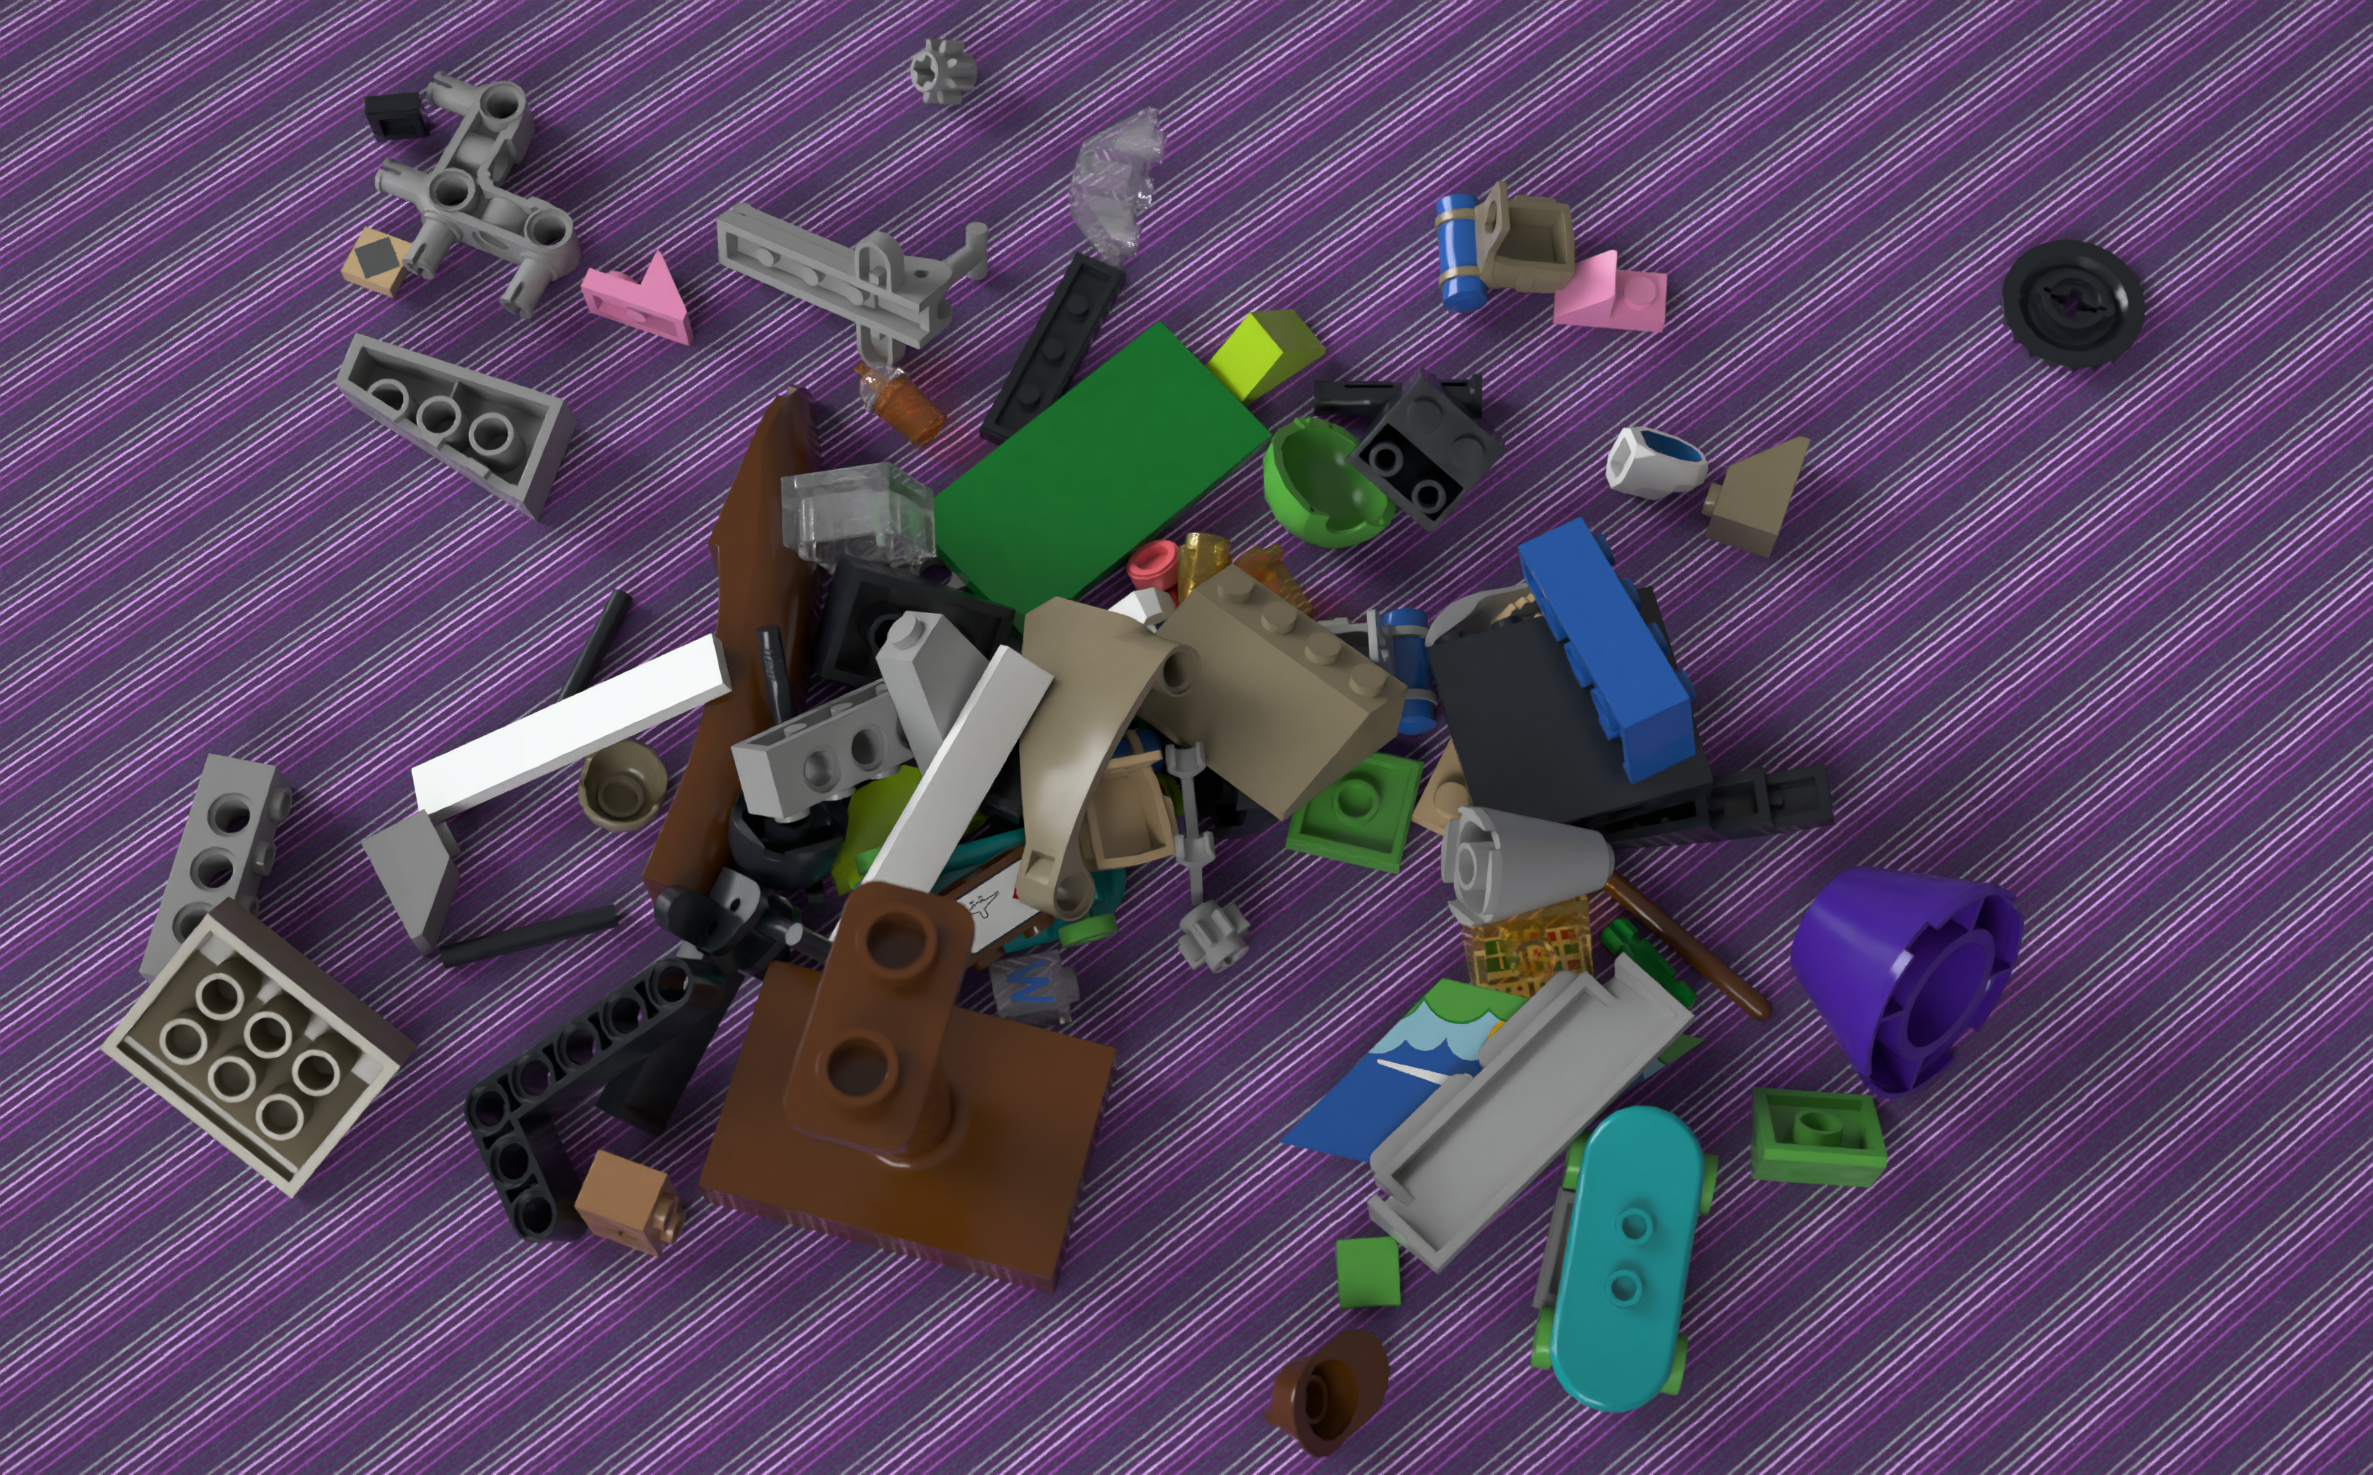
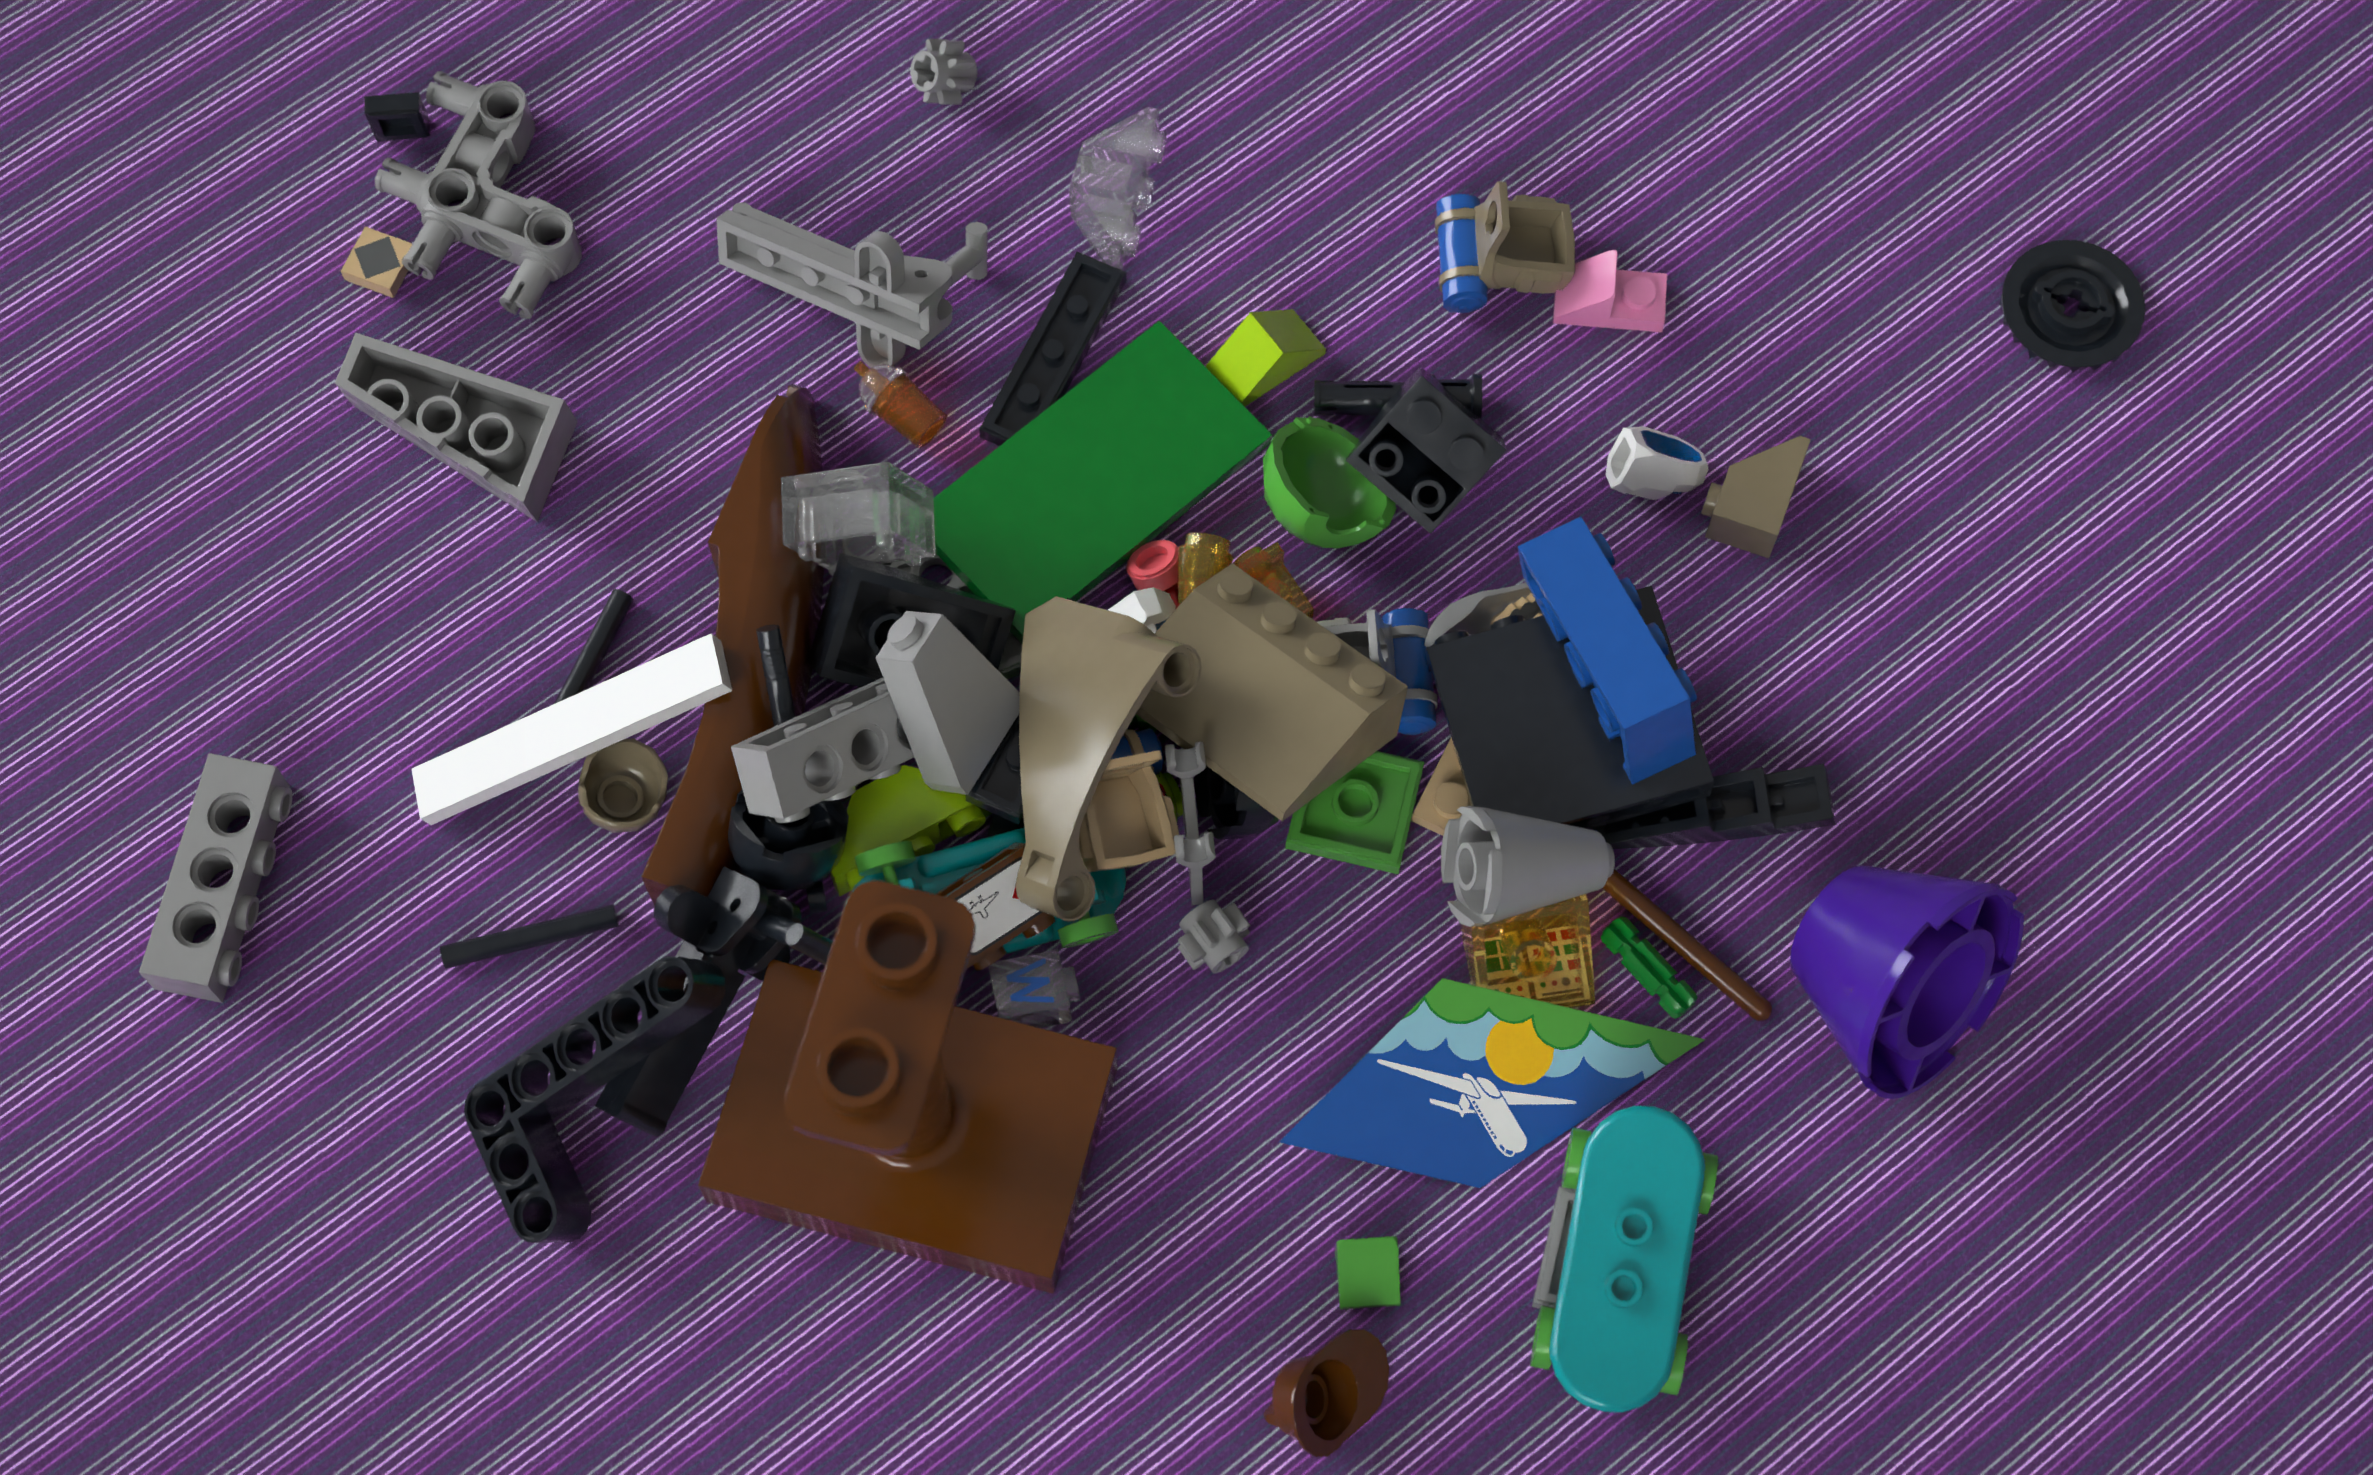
(258, 1046): dark tan slope -> none
(417, 874): light grey slope -> none
(631, 1204): medium nougat brick -> none
(649, 306): bright pink slope -> none
(961, 773): white tile -> none
(1537, 1092): light grey slope -> none
(1815, 1138): bright green slope -> none

